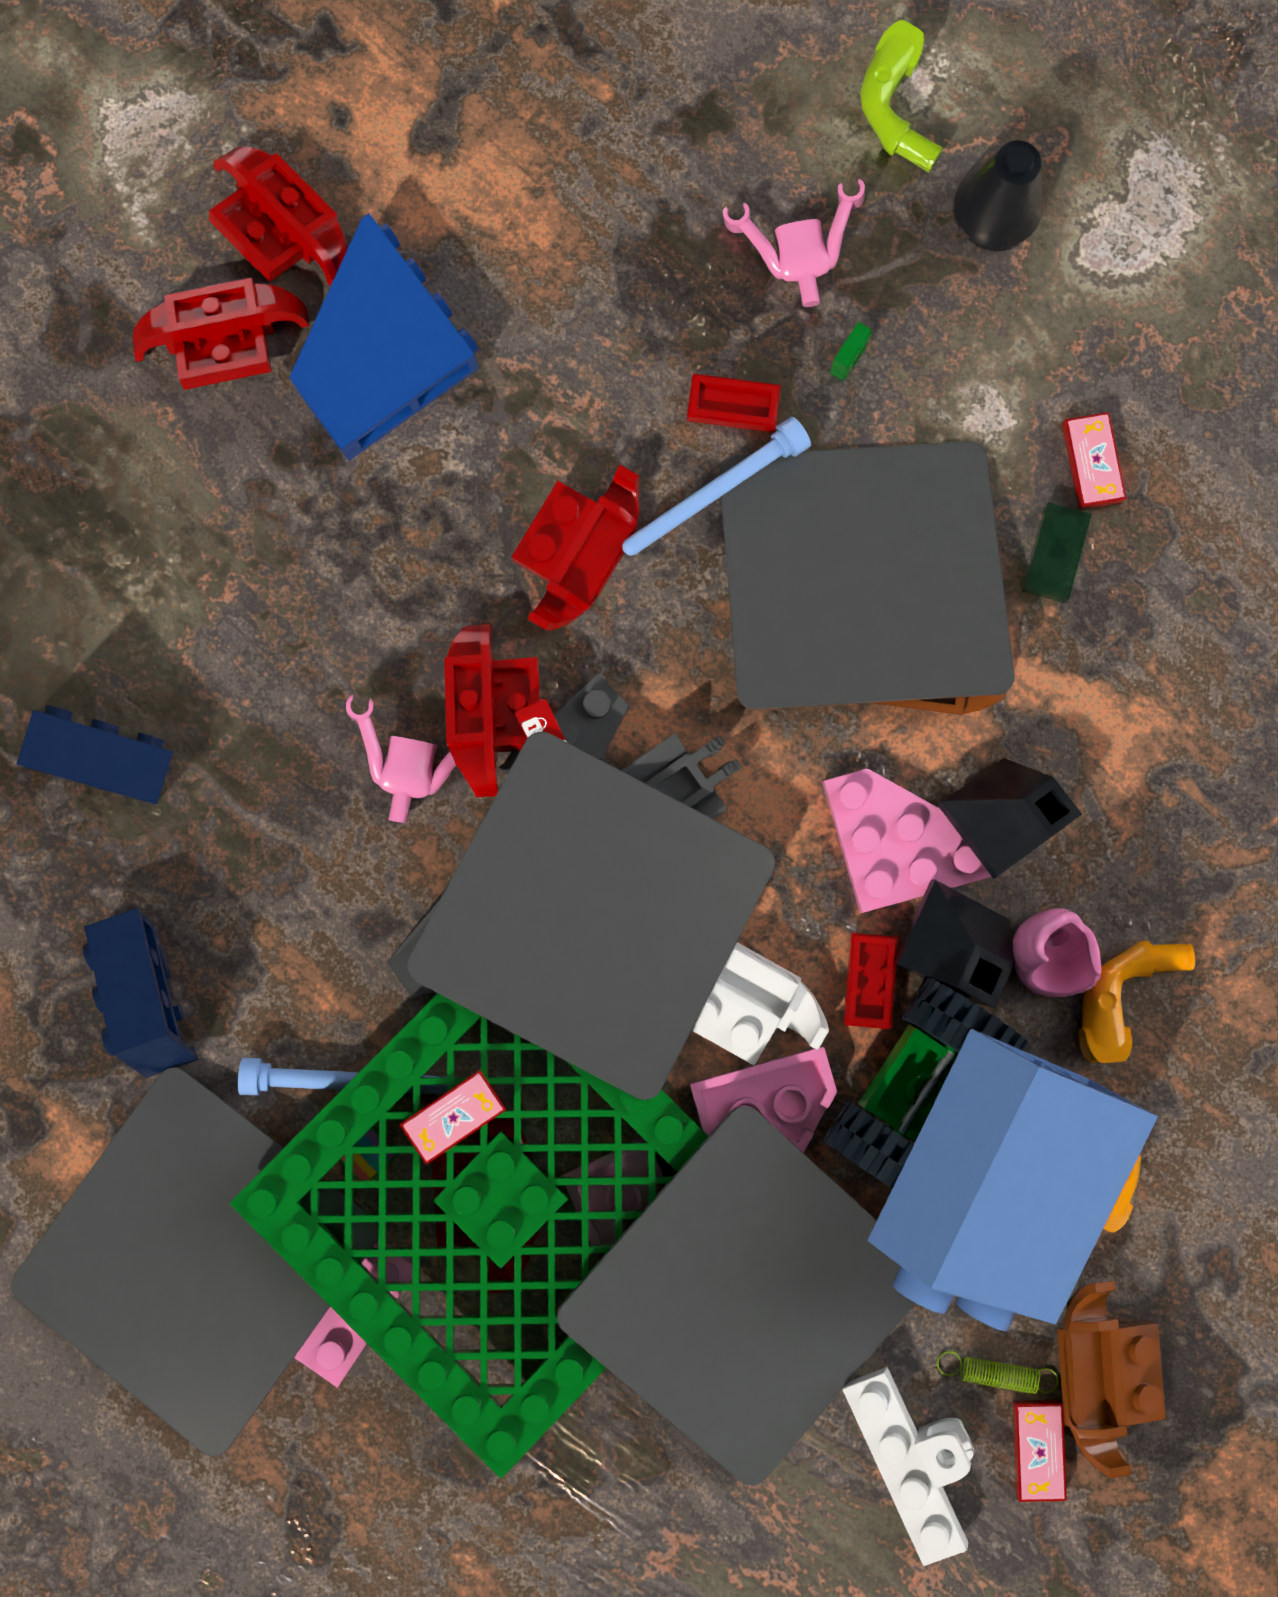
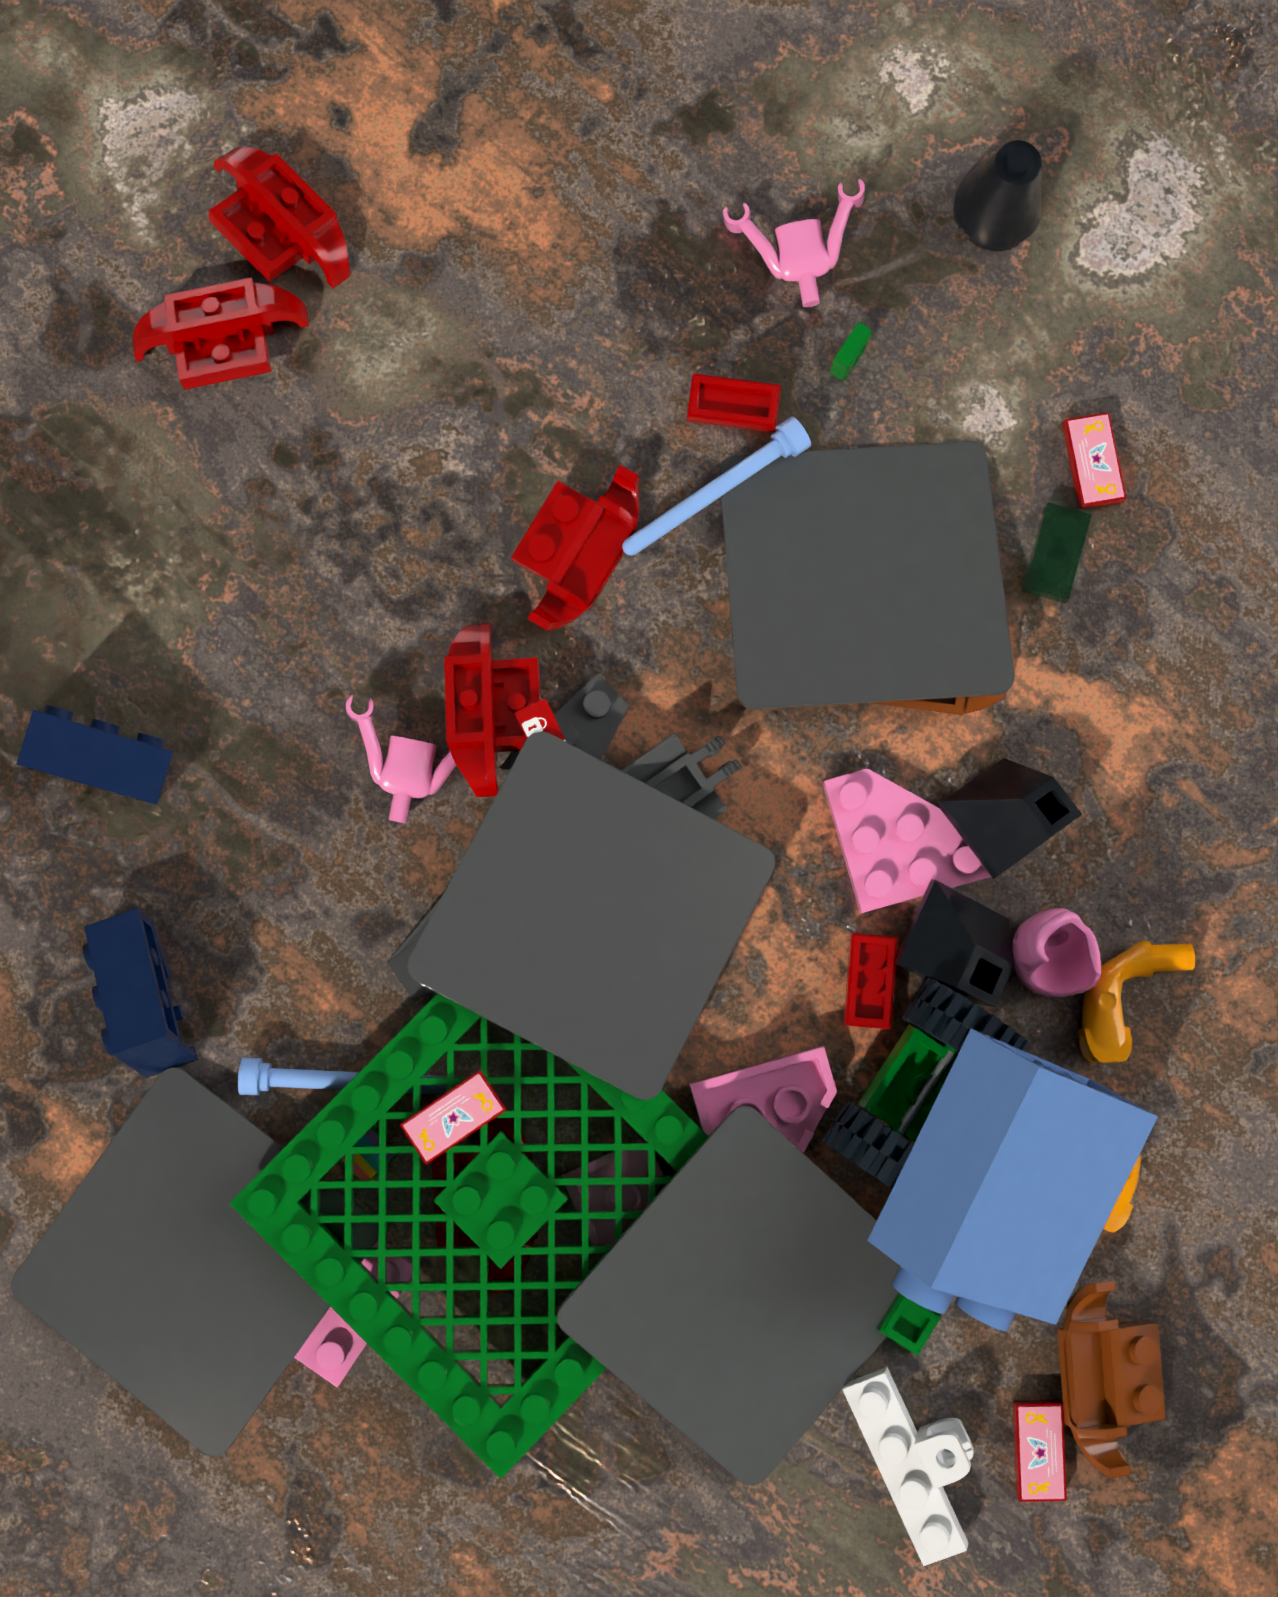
(378, 344): blue slope -> none
(754, 1000): white plate -> none
(893, 59): lime piece -> none
(908, 1323): none -> green tile
(1033, 1377): lime piece -> none

